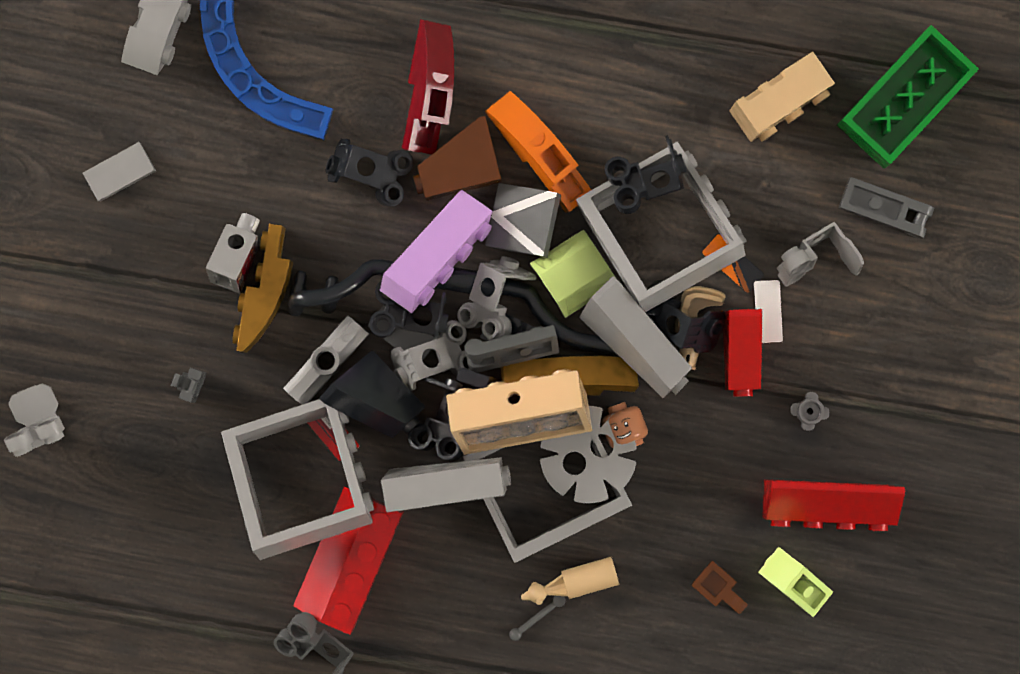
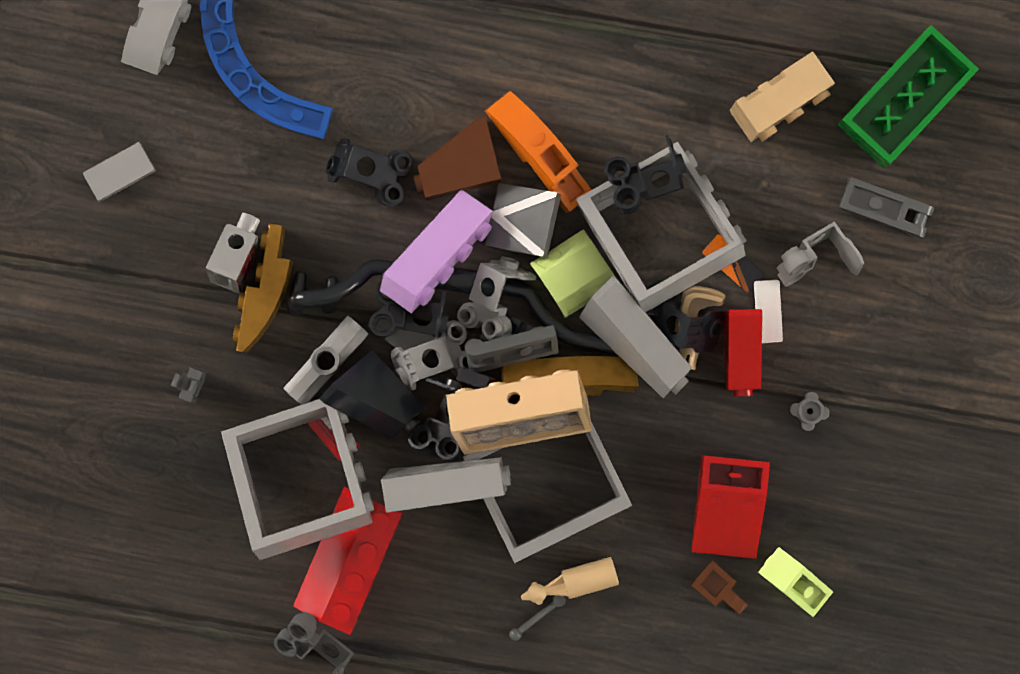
(37, 411): light grey piece -> none
(433, 87): dark red slope -> none
(590, 483): light grey piece -> none
(626, 424): nougat head -> none
(729, 506): none -> red slope
(833, 503): red slope -> none

